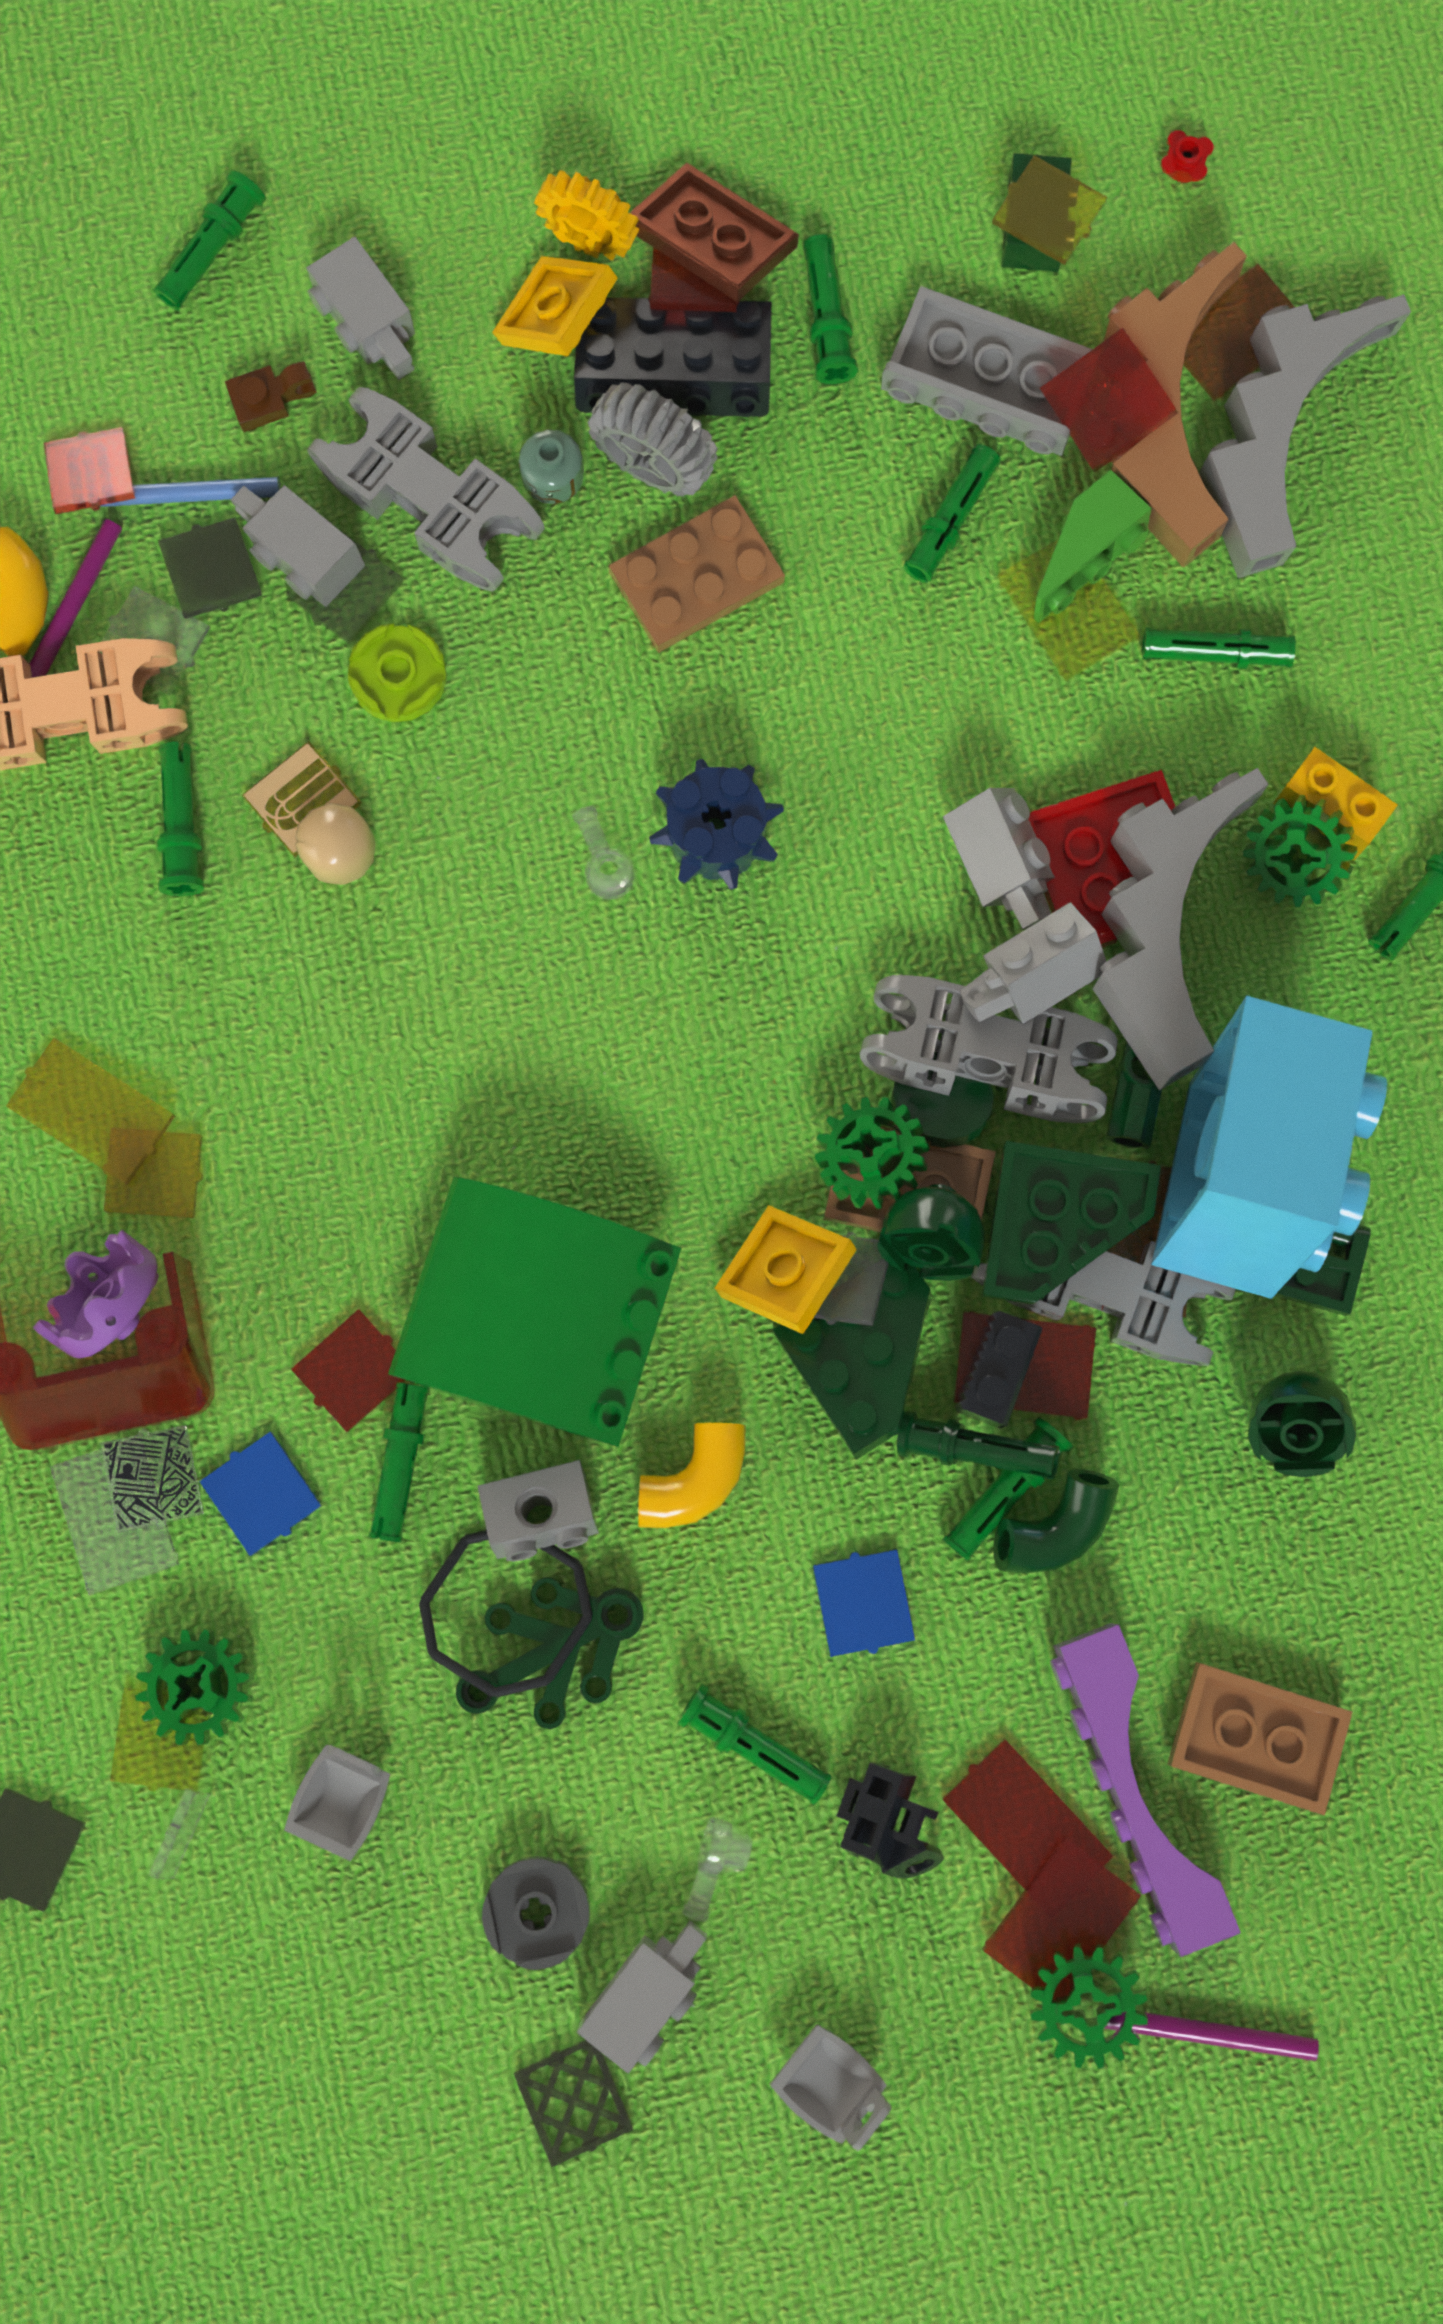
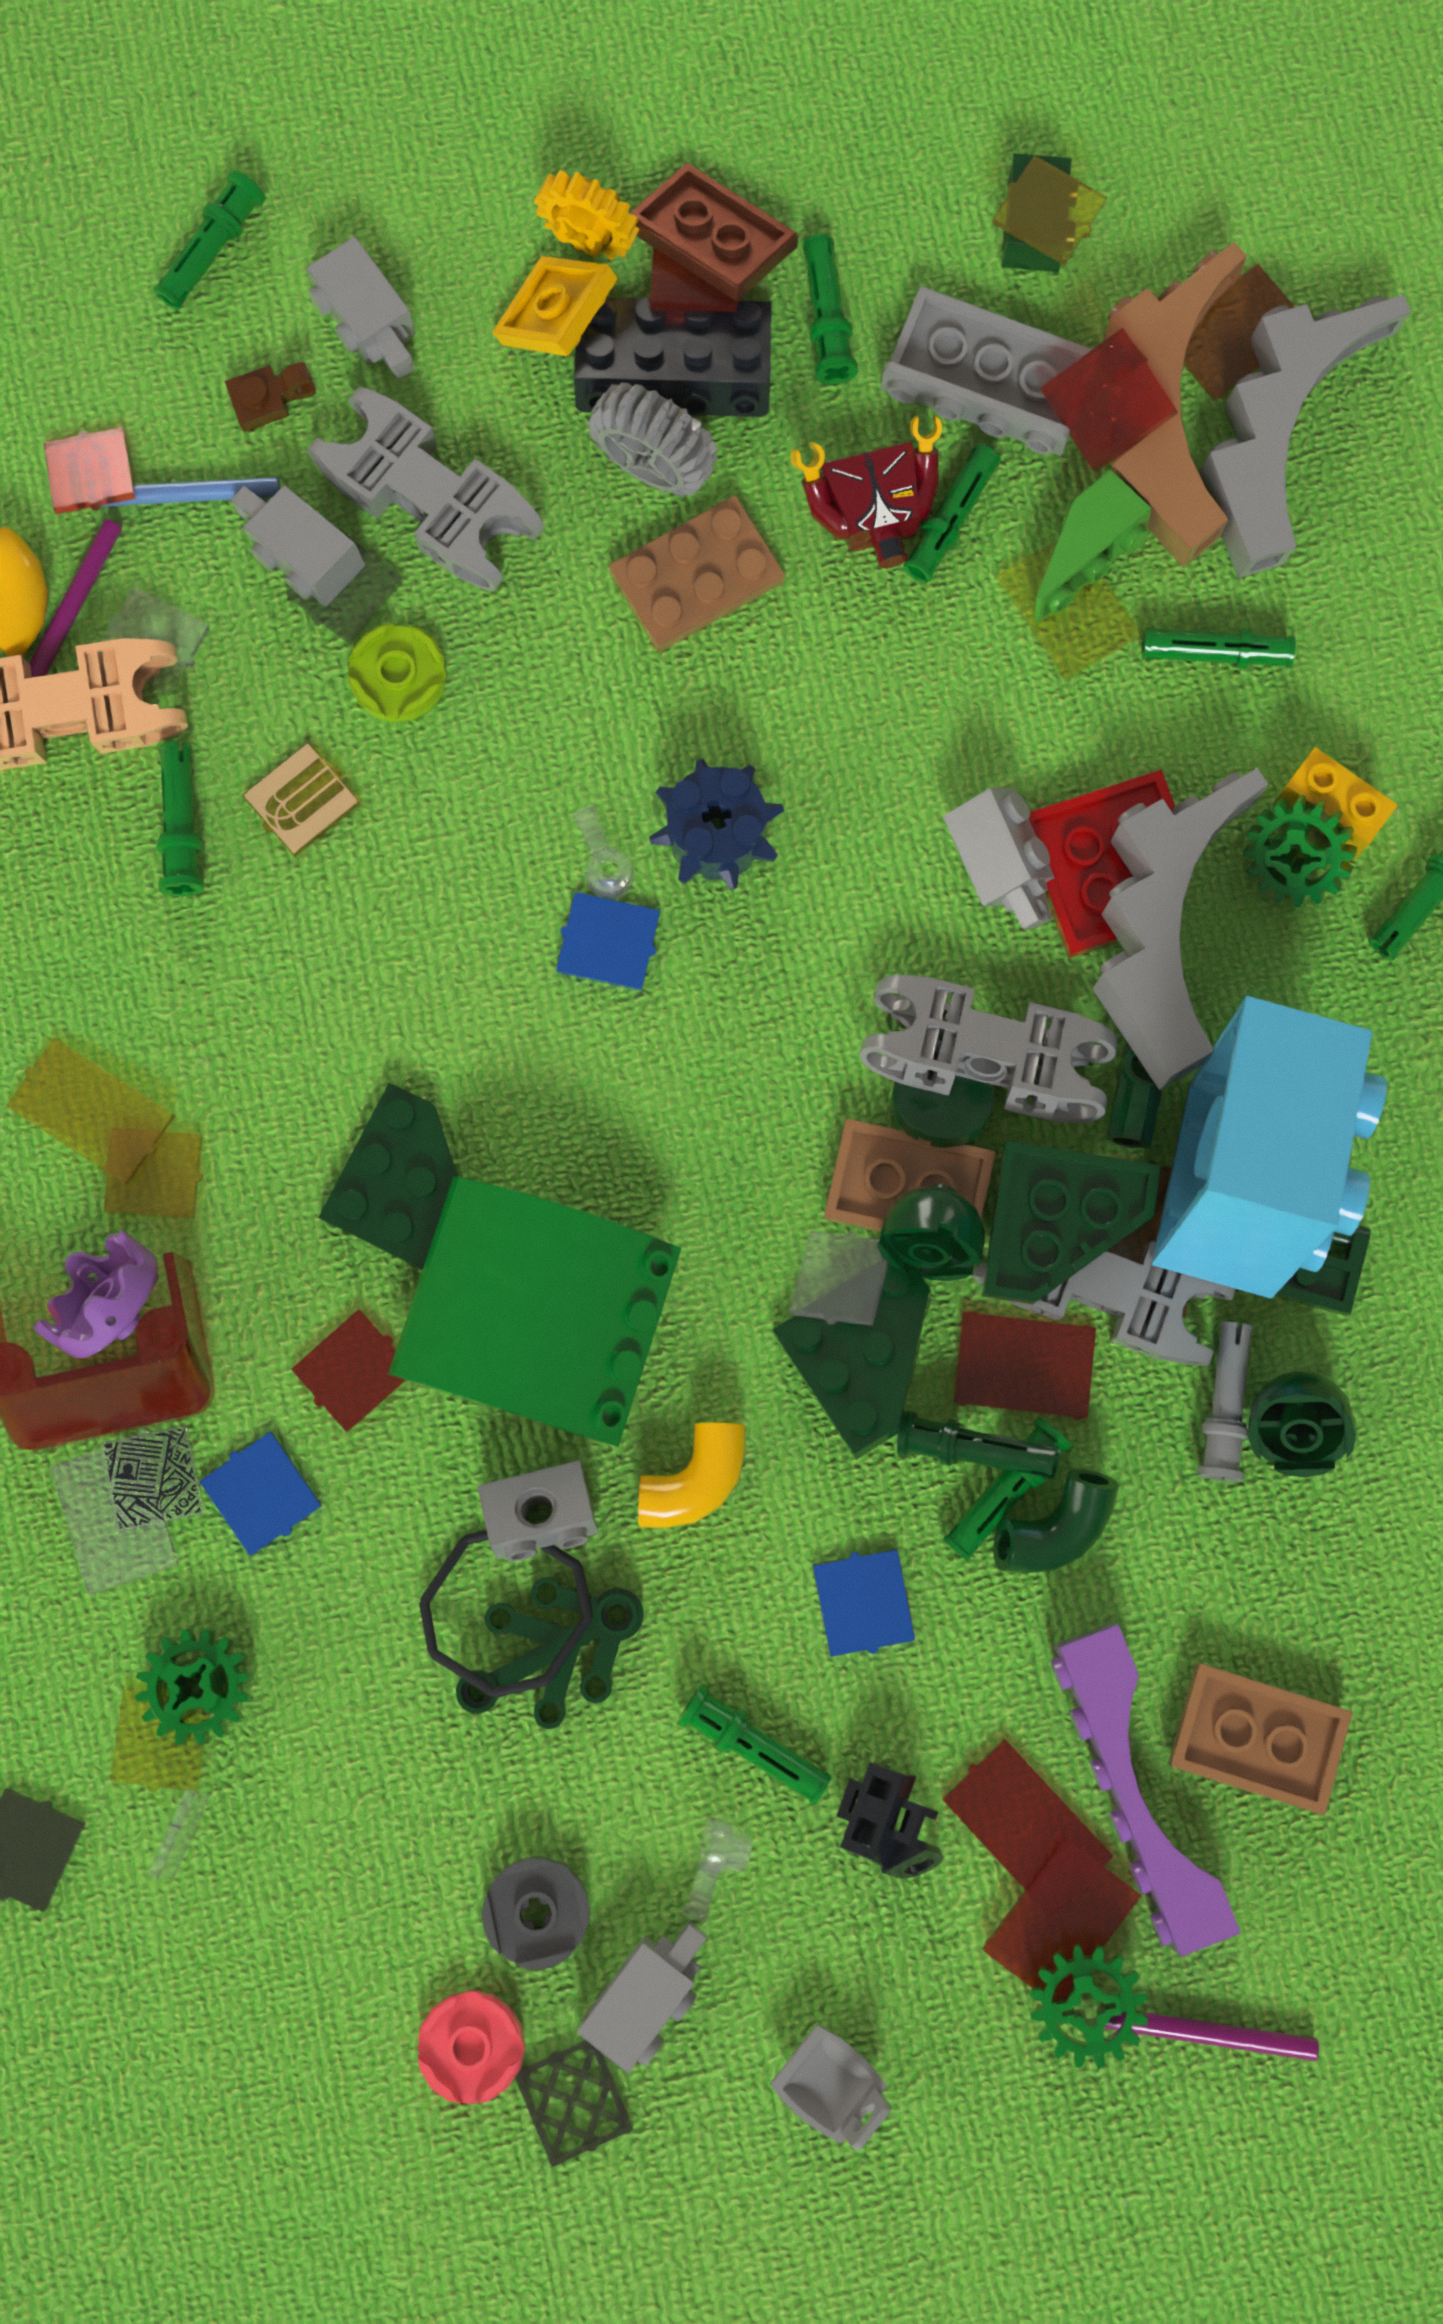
(210, 568): clear smoke piece -> none
(335, 844): tan hair -> none
(337, 1802): light grey piece -> none
(395, 1179): none -> dark green plate
(399, 1462): green pin -> none
(471, 2047): none -> coral tile
(551, 466): sand green head -> none
(608, 941): none -> blue piece
(785, 1269): yellow plate -> none
(875, 494): none -> dark red torso
(893, 1156): green gear -> none
(998, 1369): black brick -> none
(1037, 967): light grey hinge -> none
(1183, 168): red plate -> none
(1225, 1427): none -> light grey pin

